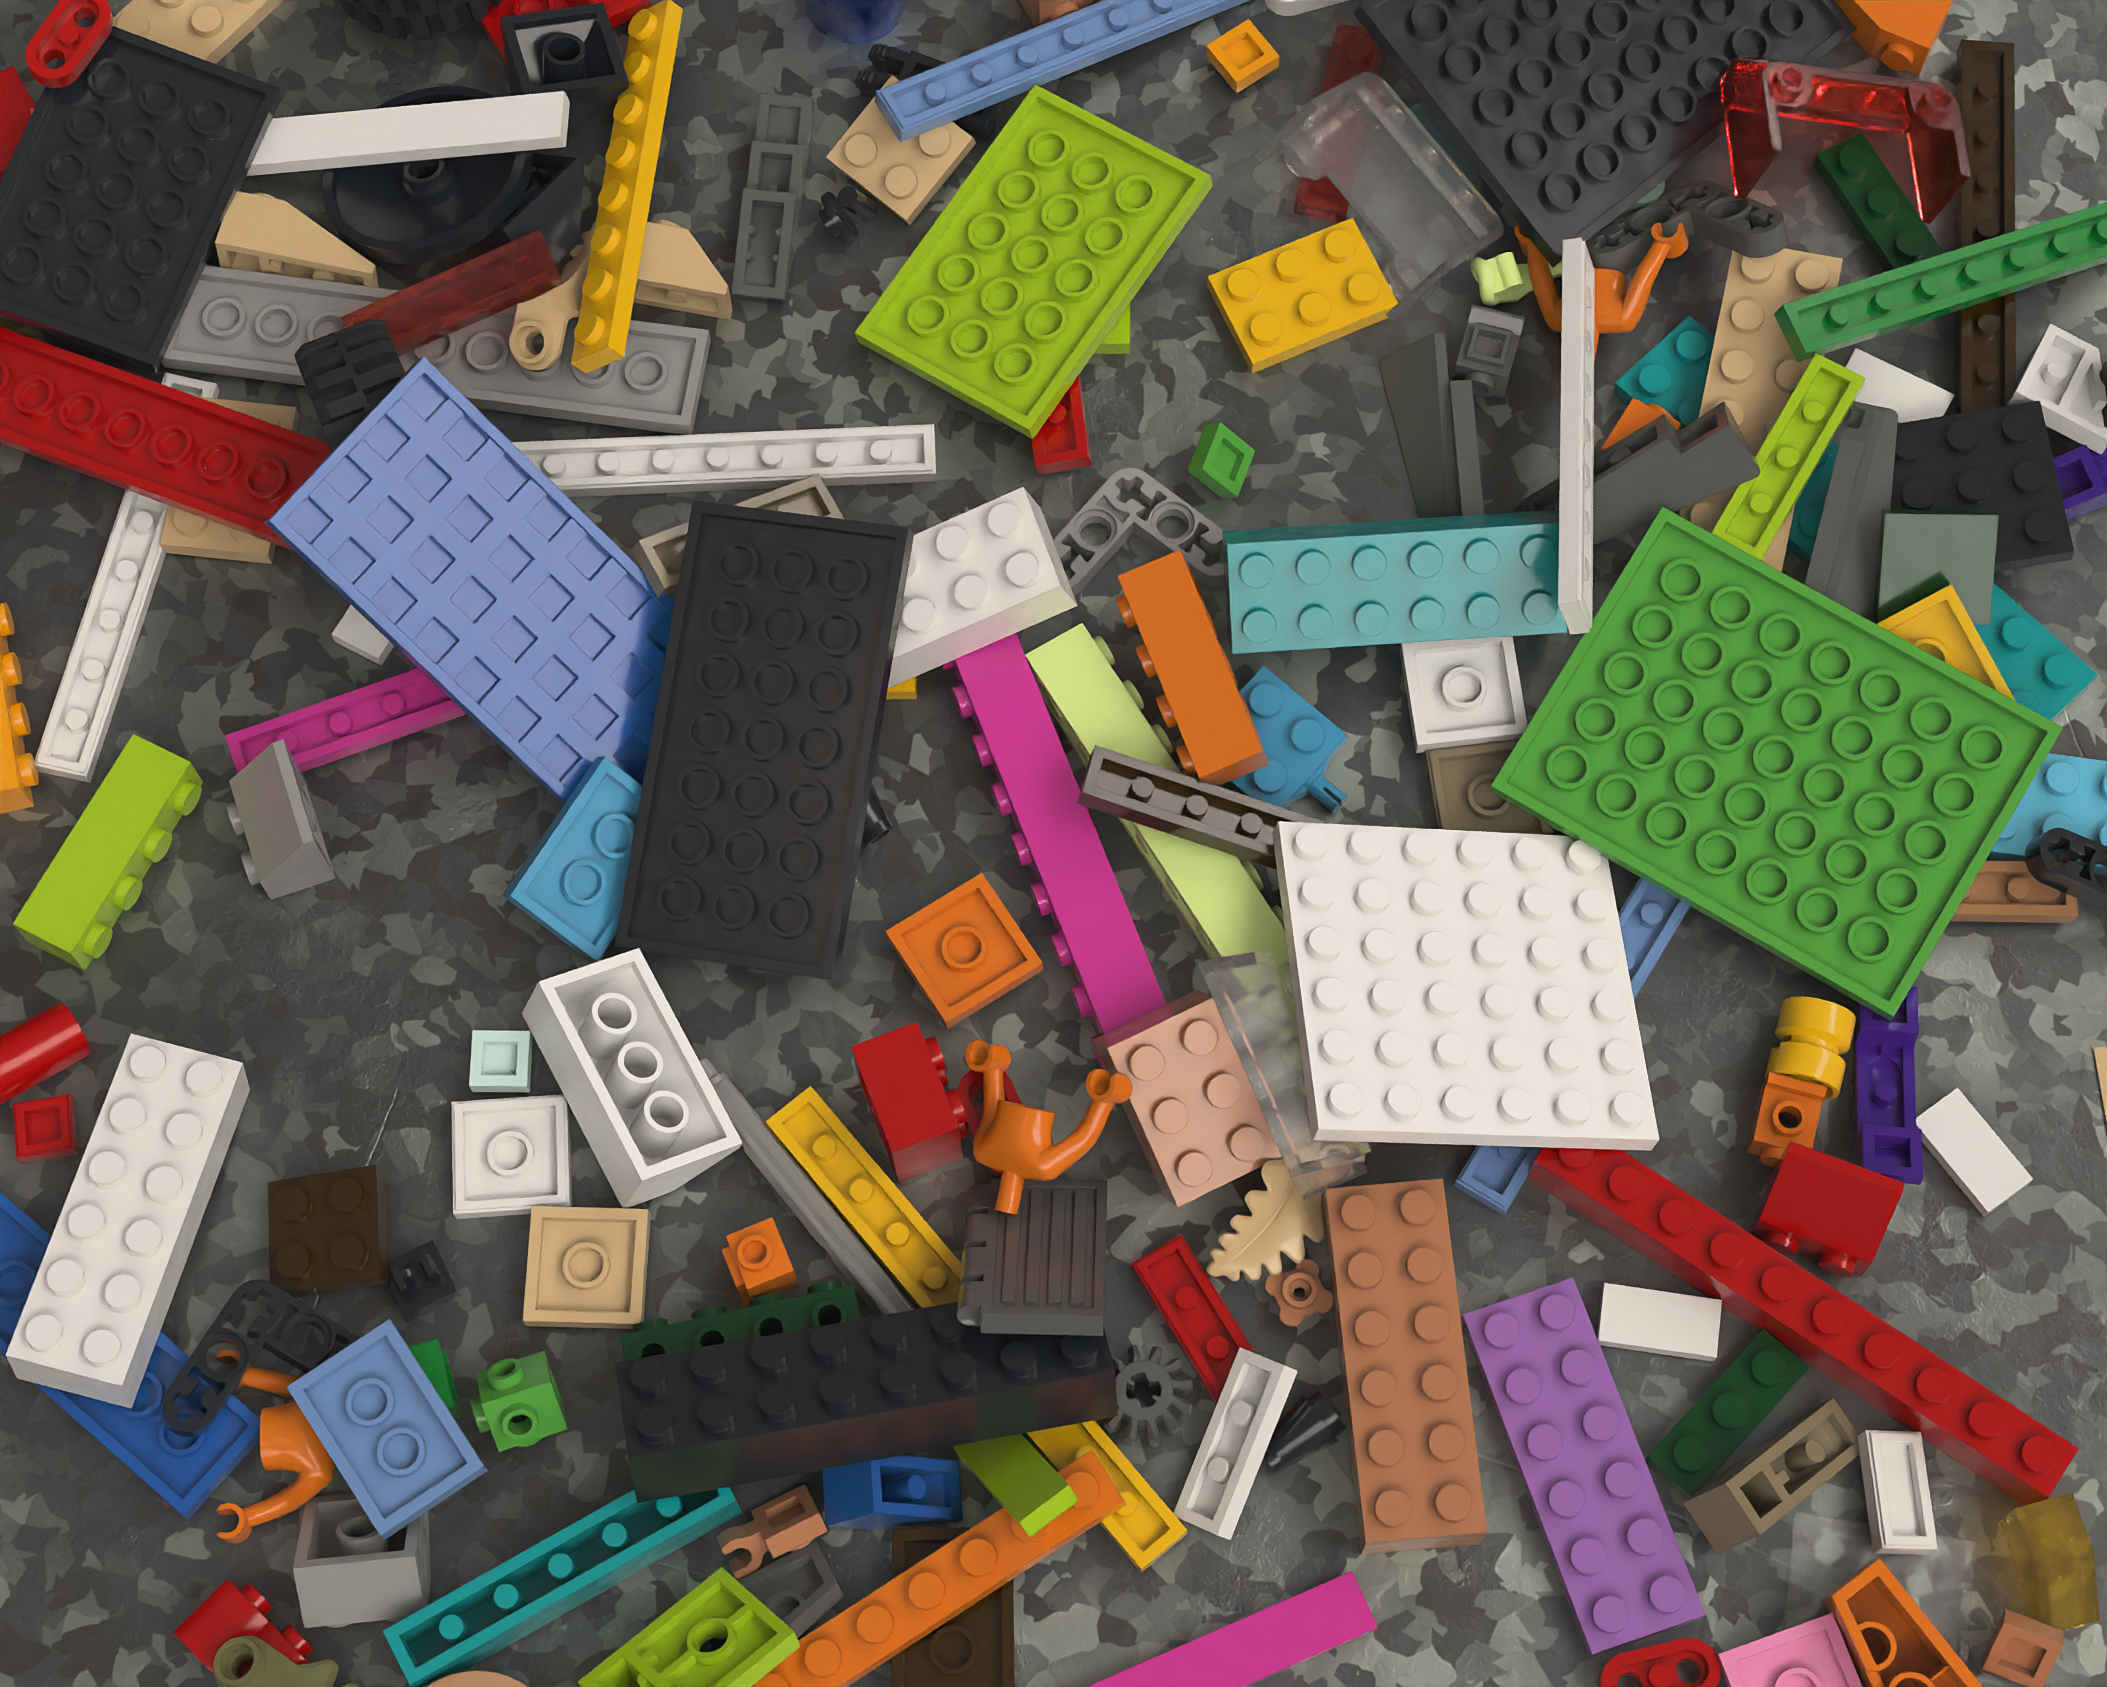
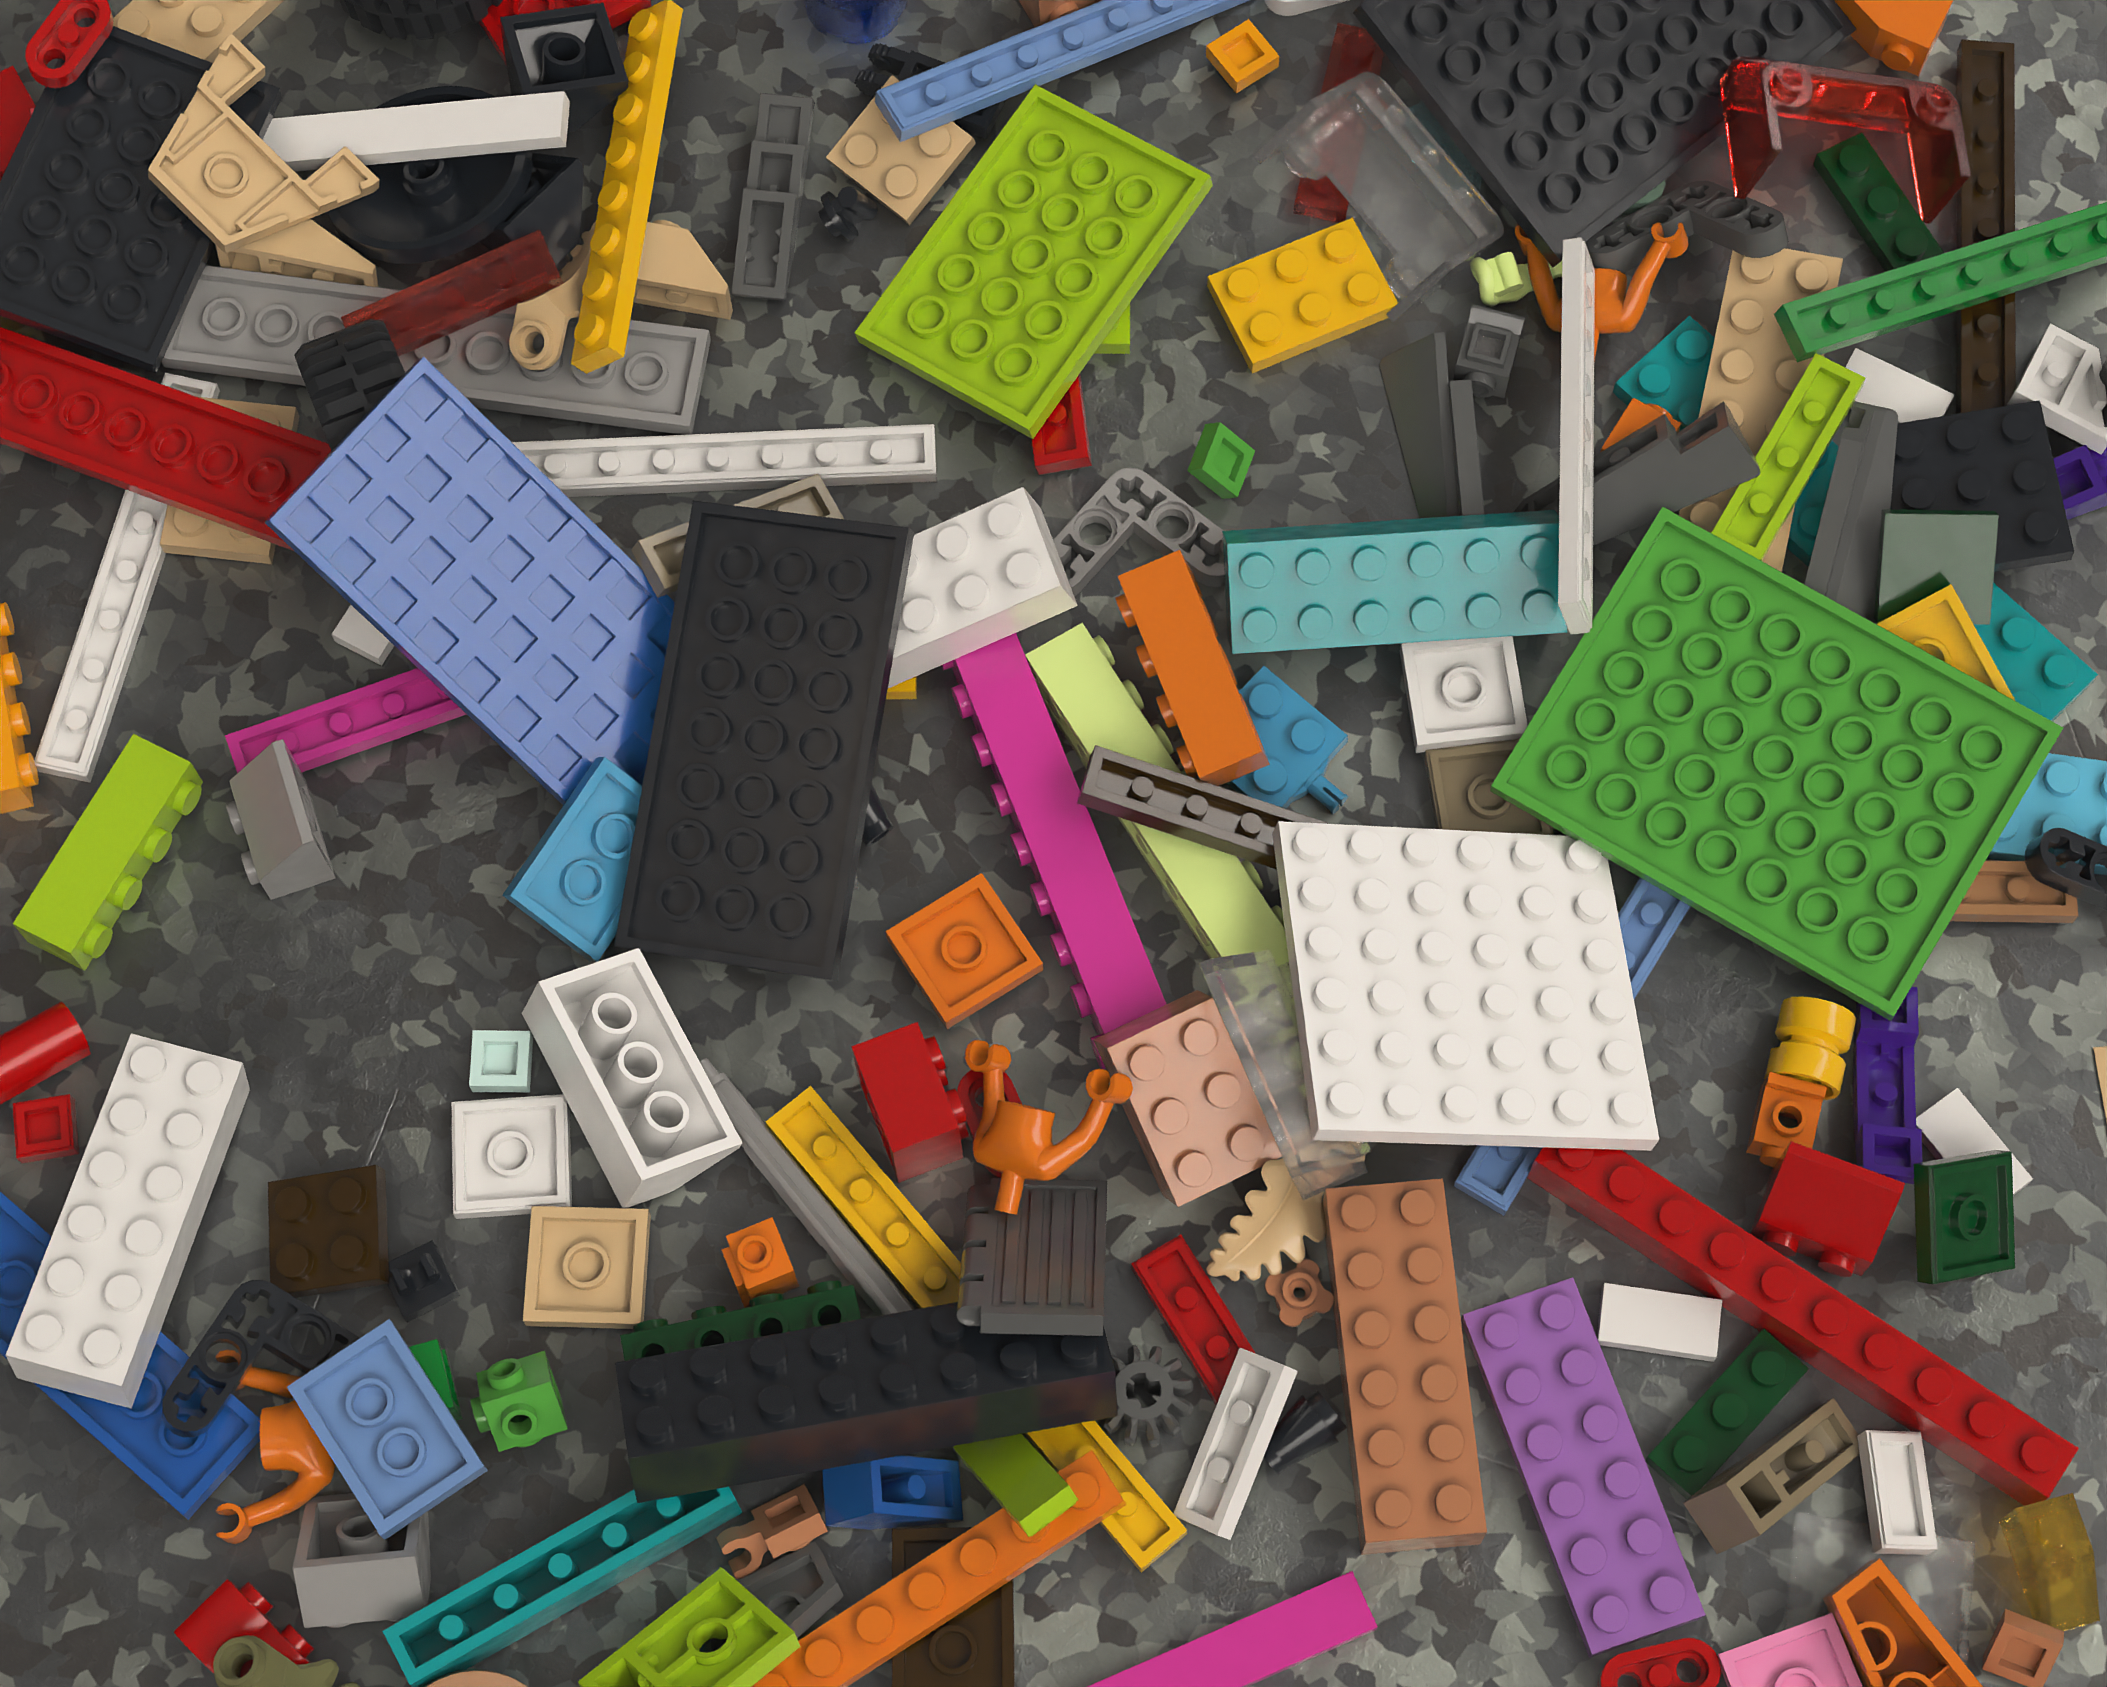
(231, 177): none -> tan wing
(1964, 1216): none -> dark green tile

